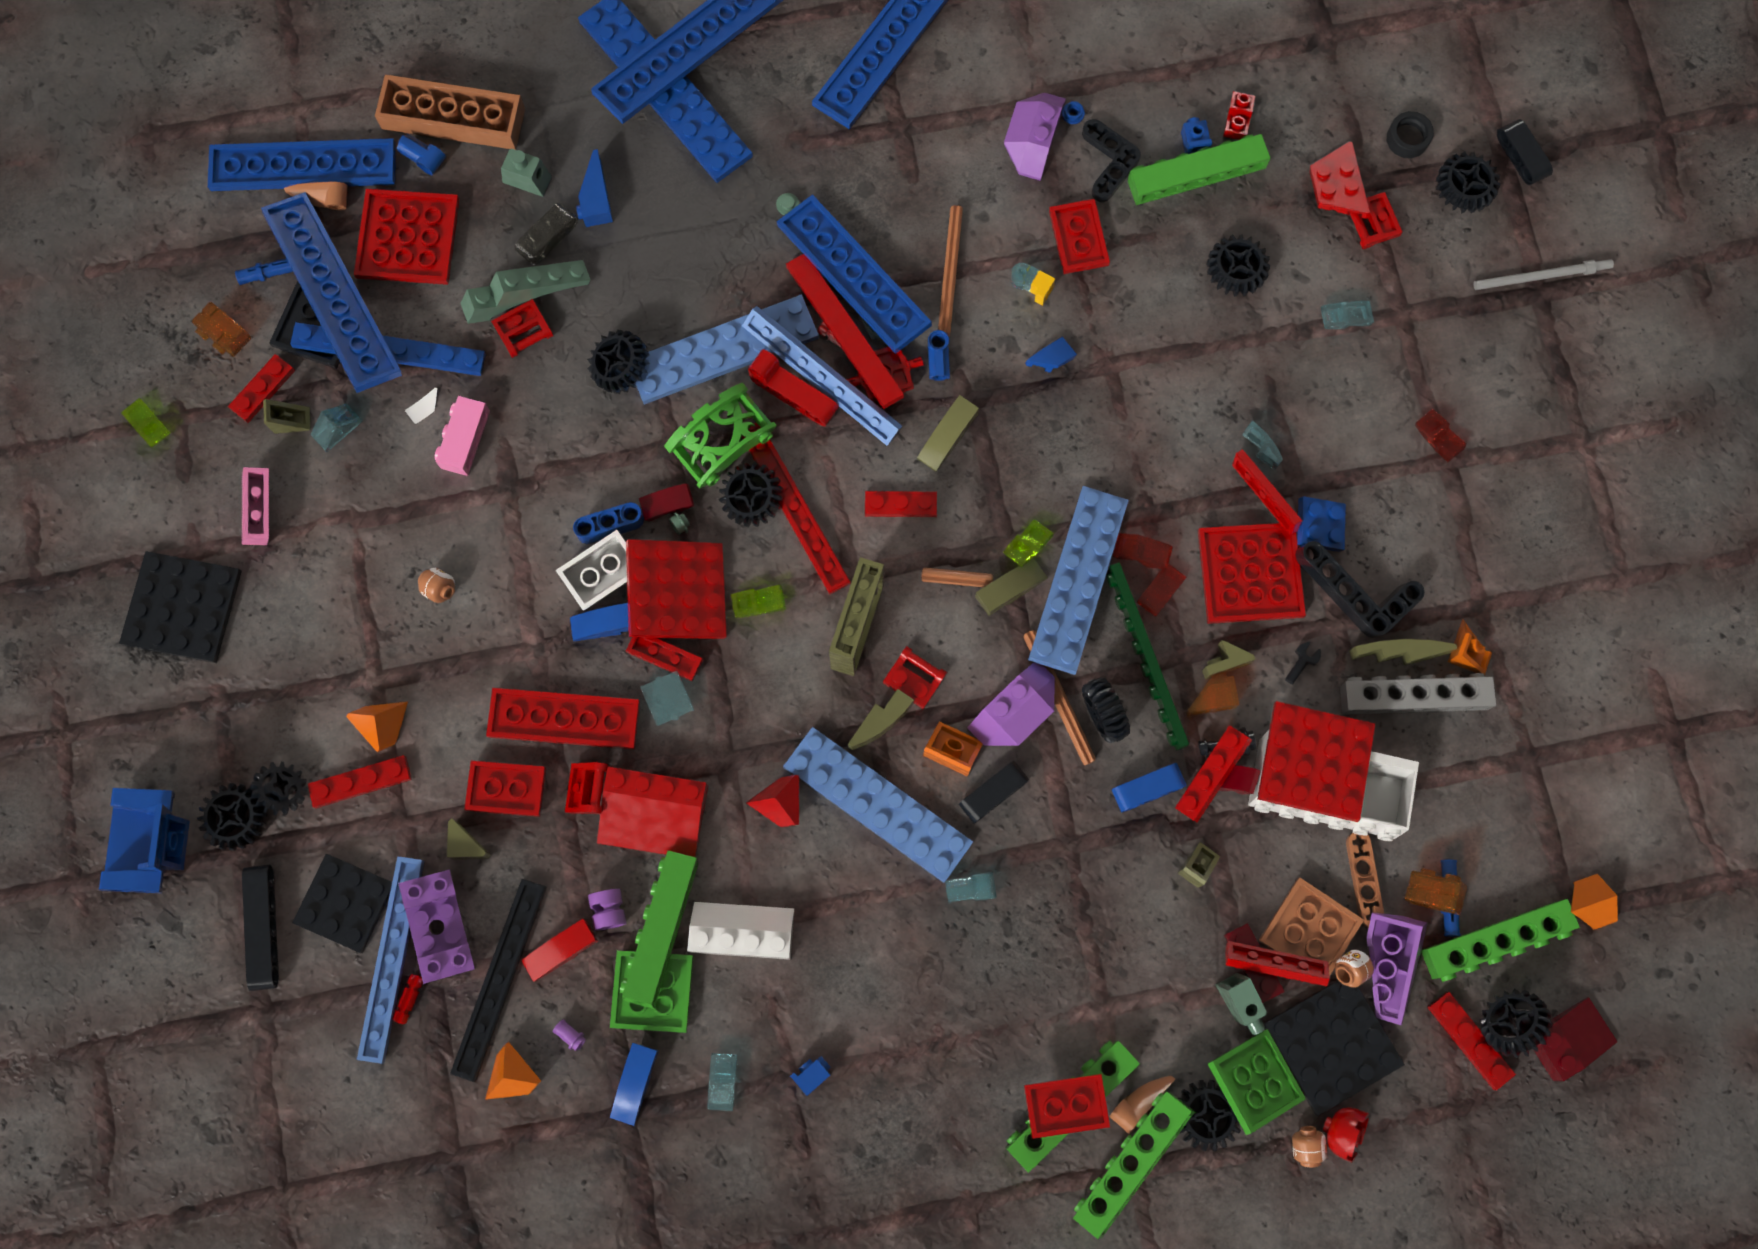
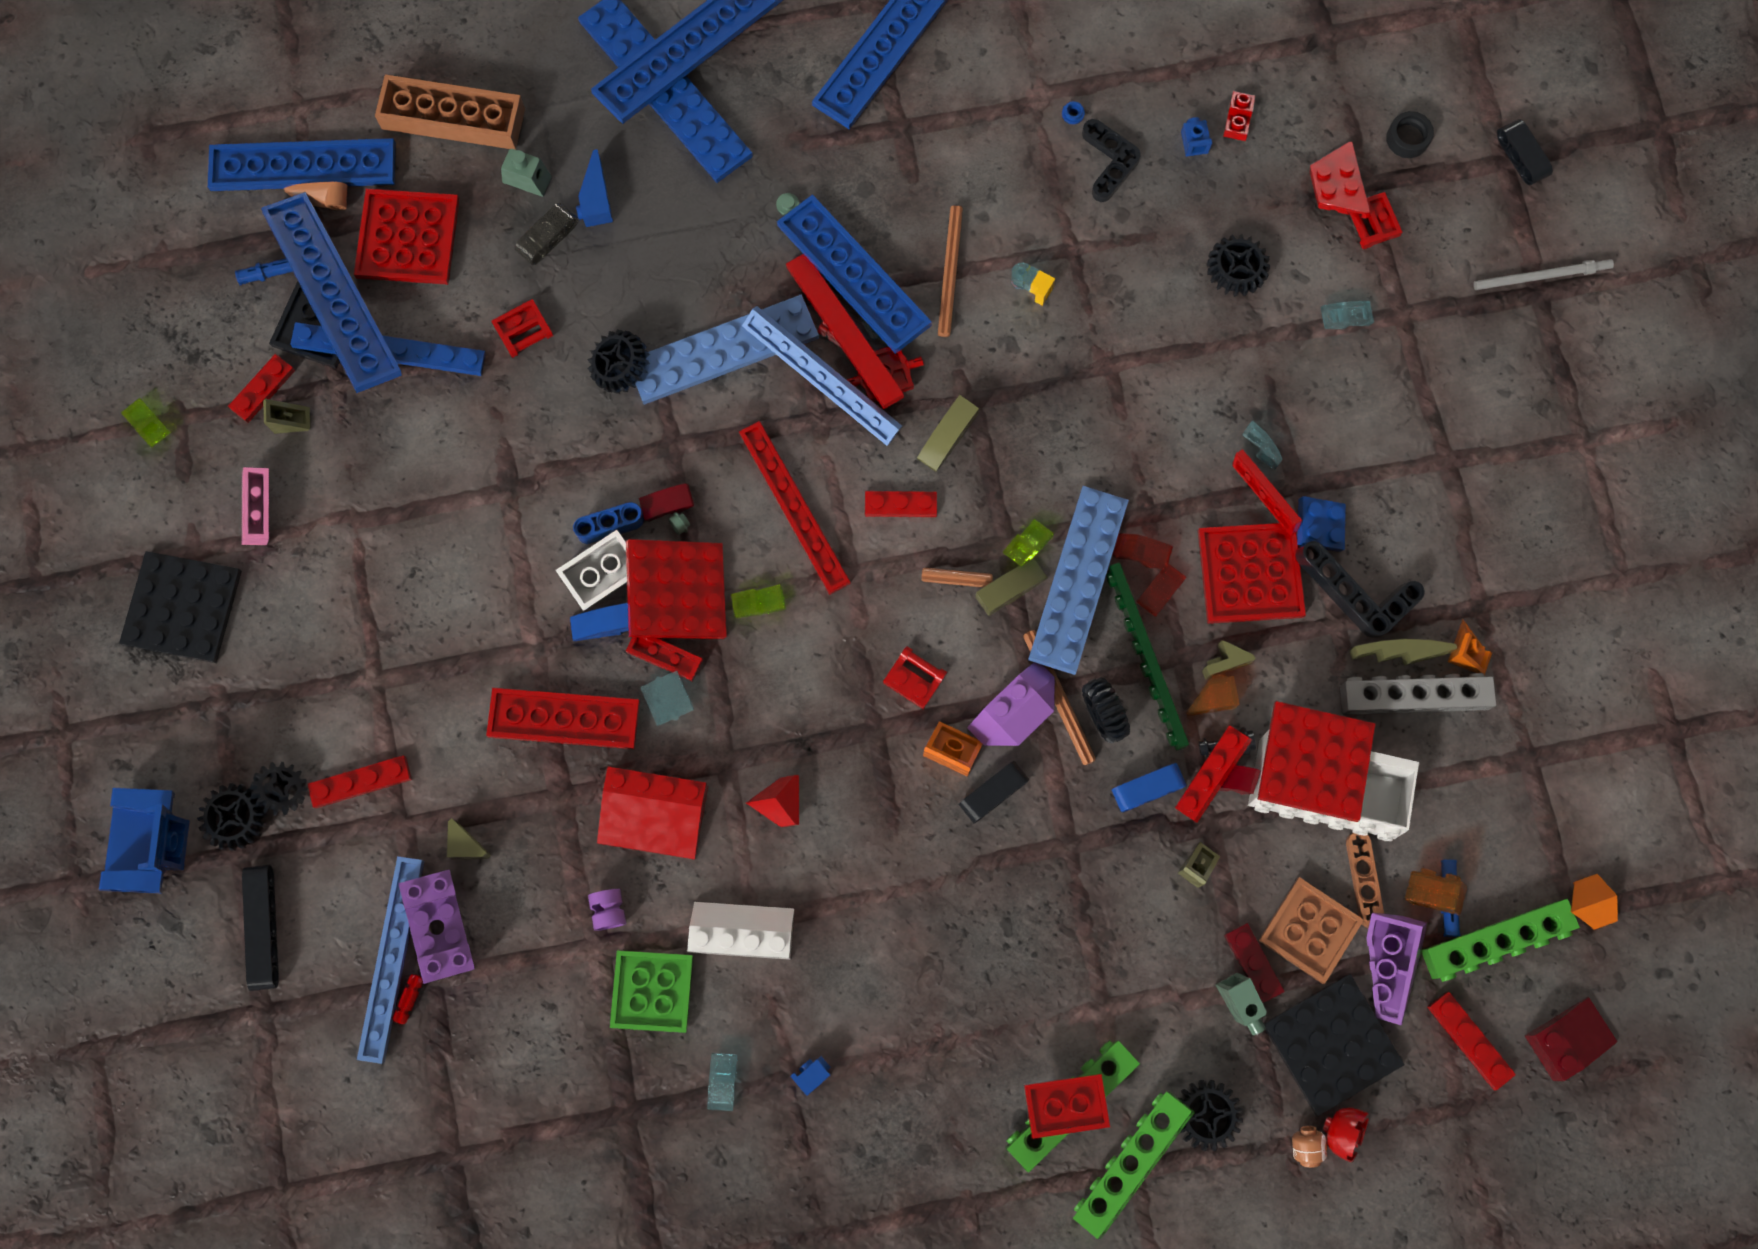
(221, 329): clear orange brick -> none
(334, 425): clear light blue slope -> none
(343, 903): black plate -> none
(379, 723): orange slope -> none
(423, 407): white sticker -> none
(425, 156): blue piece -> none
(436, 585): nougat head -> none
(462, 435): bright pink brick -> none
(498, 980): black tile -> none
(505, 788): red plate -> none
(511, 1075): orange slope -> none
(521, 285): sand green arch -> none
(559, 950): red slope -> none
(569, 1035): medium lavender pin -> none
(580, 787): red plate -> none
(633, 1083): blue slope -> none
(660, 929): bright green brick -> none
(728, 402): bright green fence -> none
(732, 496): black gear -> none
(785, 386): red beam -> none
(856, 616): olive window -> none
(878, 804): medium blue plate -> none
(881, 720): olive slope -> none
(938, 357): blue piece -> none
(976, 887): clear light blue piece -> none
(1033, 133): medium lavender wedge -> none
(1053, 355): blue slope -> none
(1079, 236): red plate -> none
(1139, 1102): nougat piece -> none
(1198, 169): bright green brick -> none
(1256, 1081): bright green plate -> none
(1277, 963): red plate -> none
(1302, 662): black bar -> none
(1354, 968): nougat head -> none
(1439, 436): clear red slope -> none
(1482, 184): black gear -> none
(1531, 1025): black gear -> none

